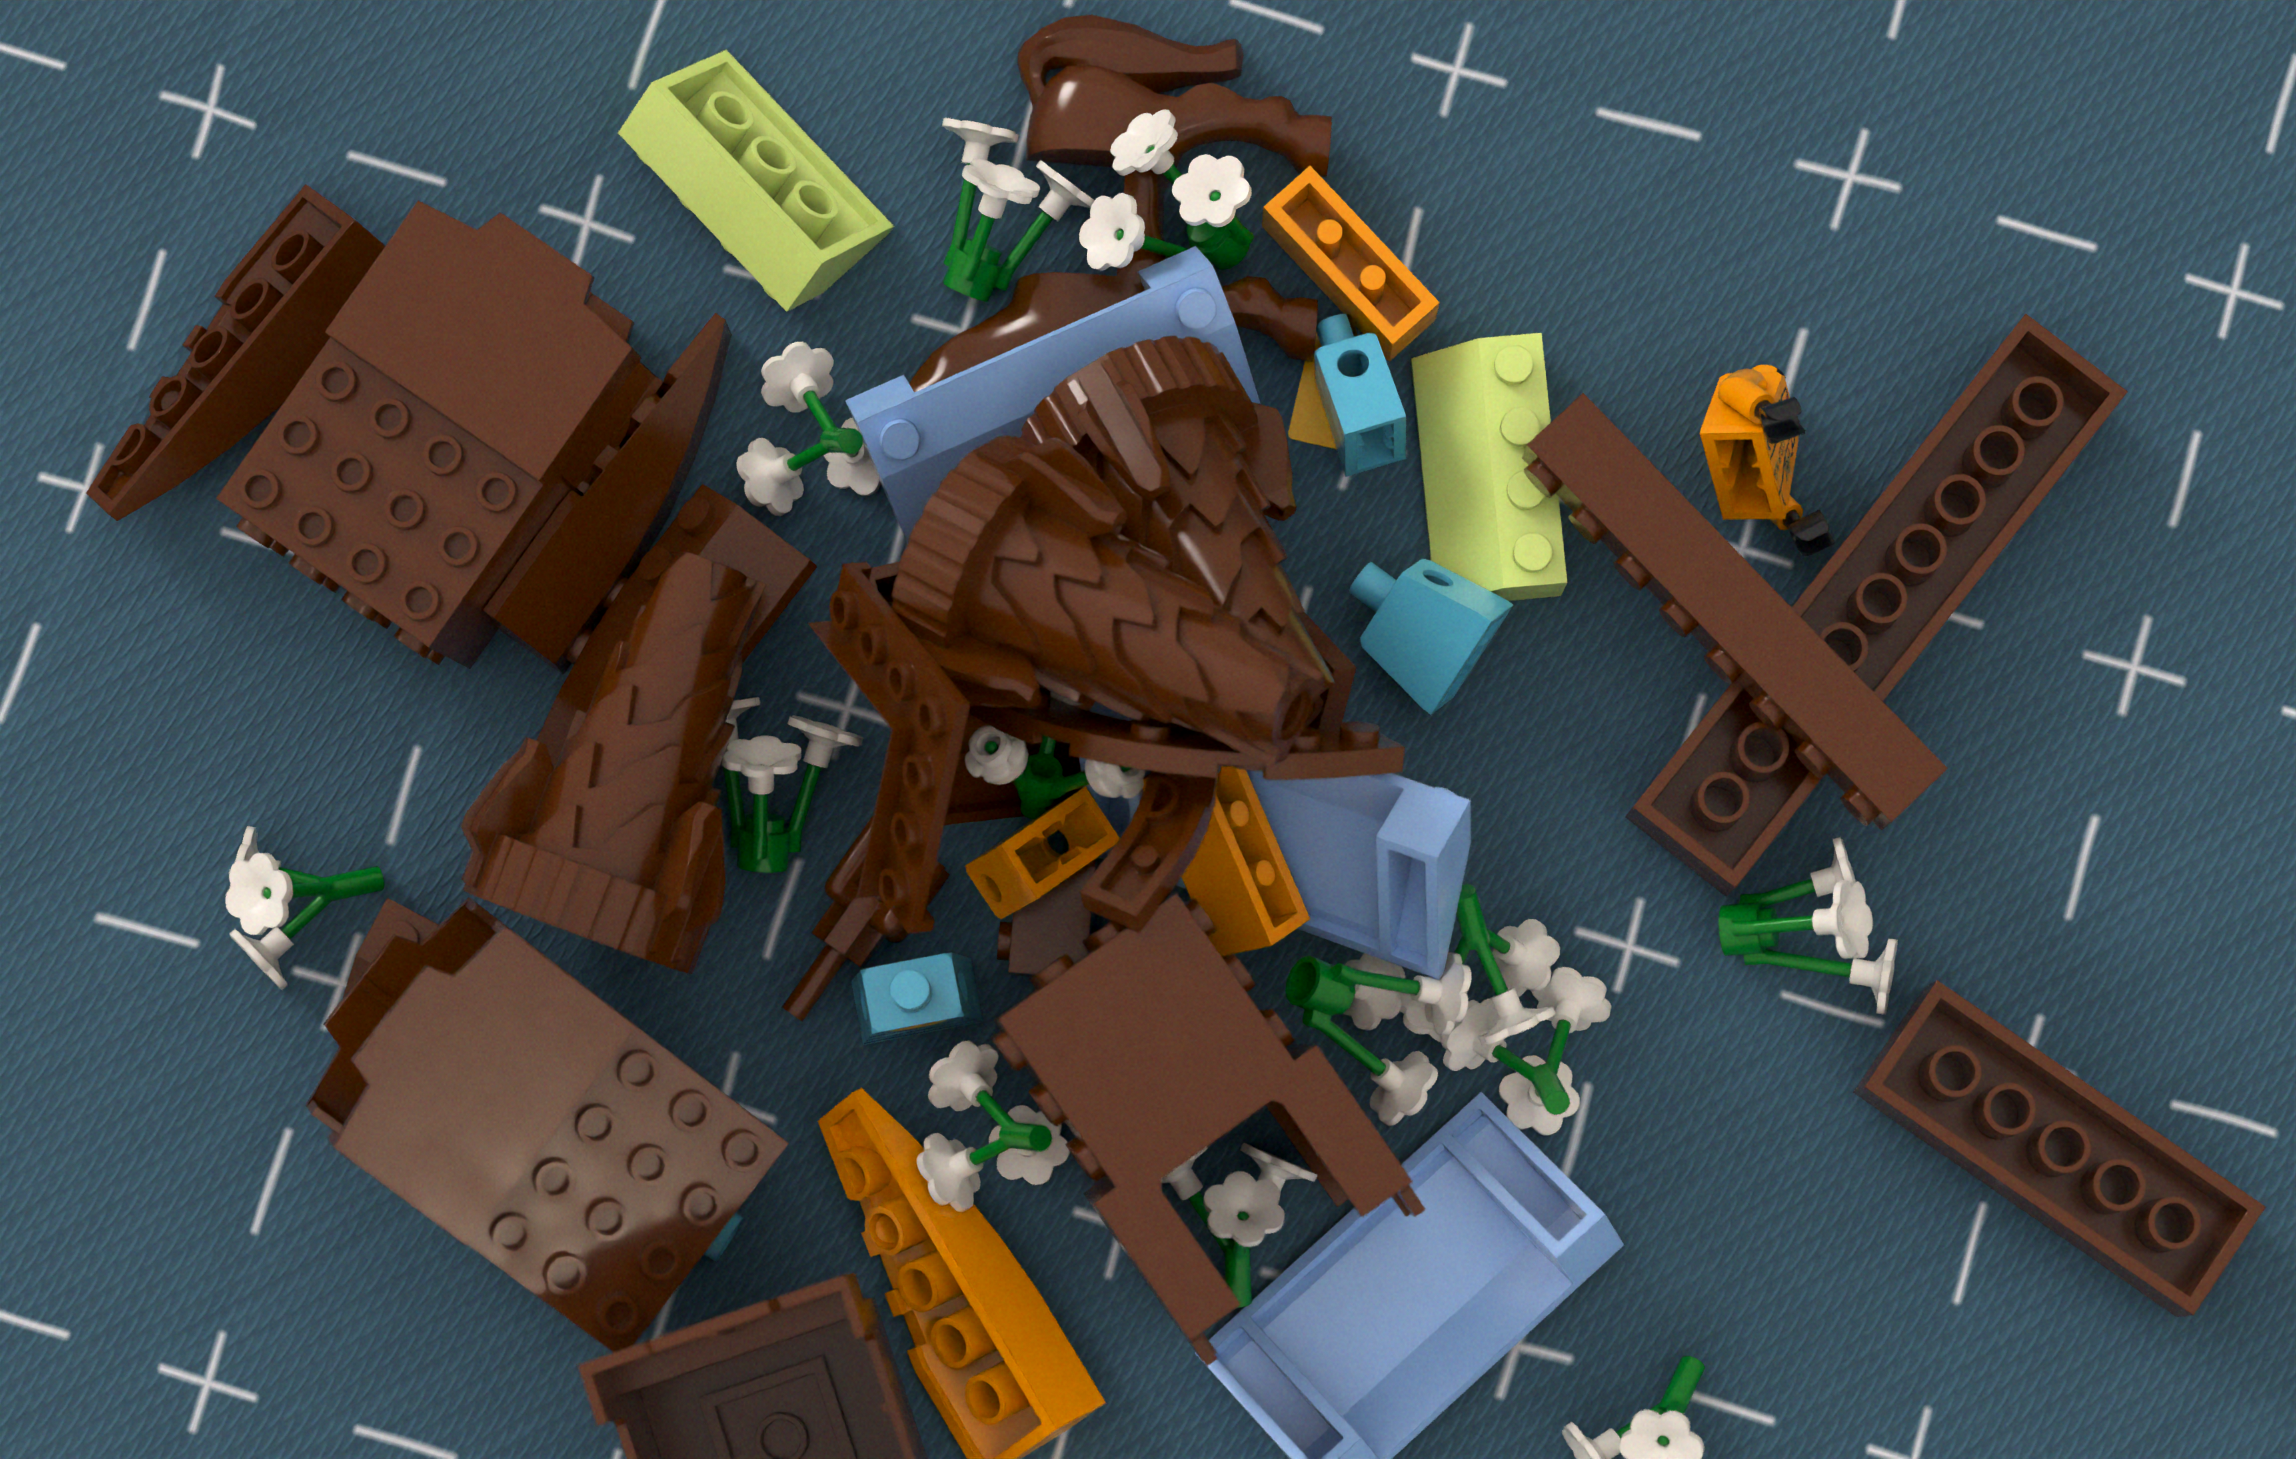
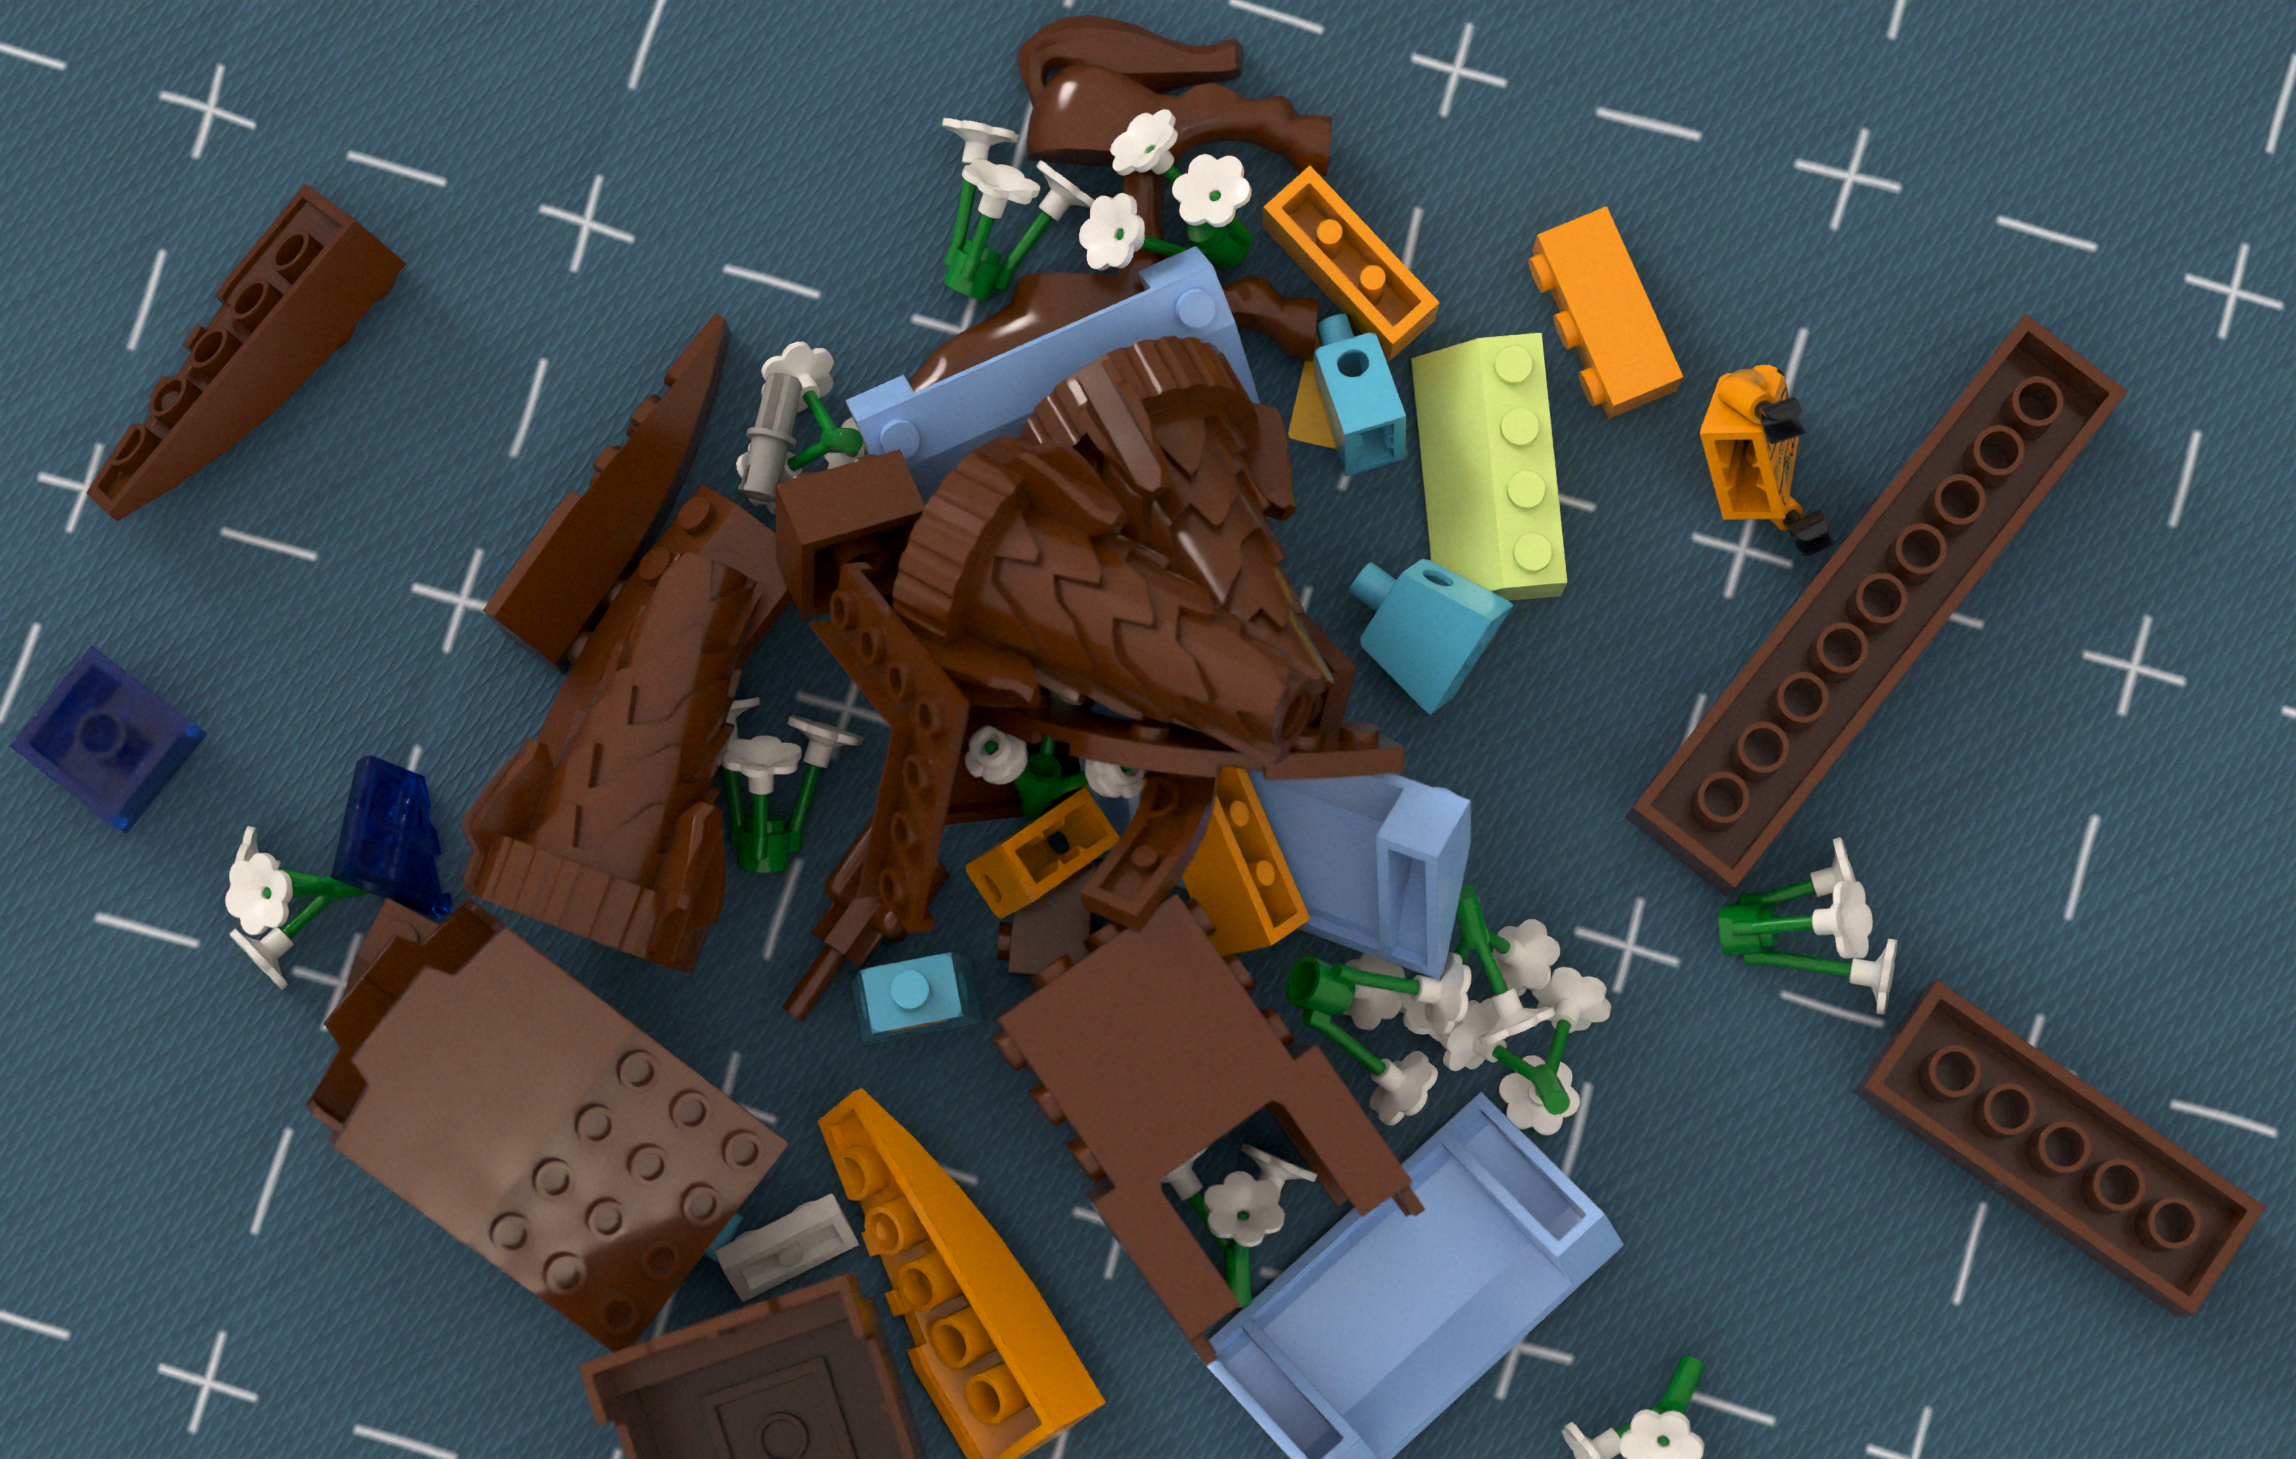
(108, 739): none -> clear blue brick
(389, 838): none -> clear blue wing
(442, 427): reddish brown piece -> none
(754, 178): yellowish green slope -> none
(771, 437): none -> light grey axle
(786, 1247): none -> white plate
(841, 518): none -> reddish brown brick
(1023, 1140): white plant -> none
(1604, 314): none -> light orange brick
(1732, 613): reddish brown brick -> none

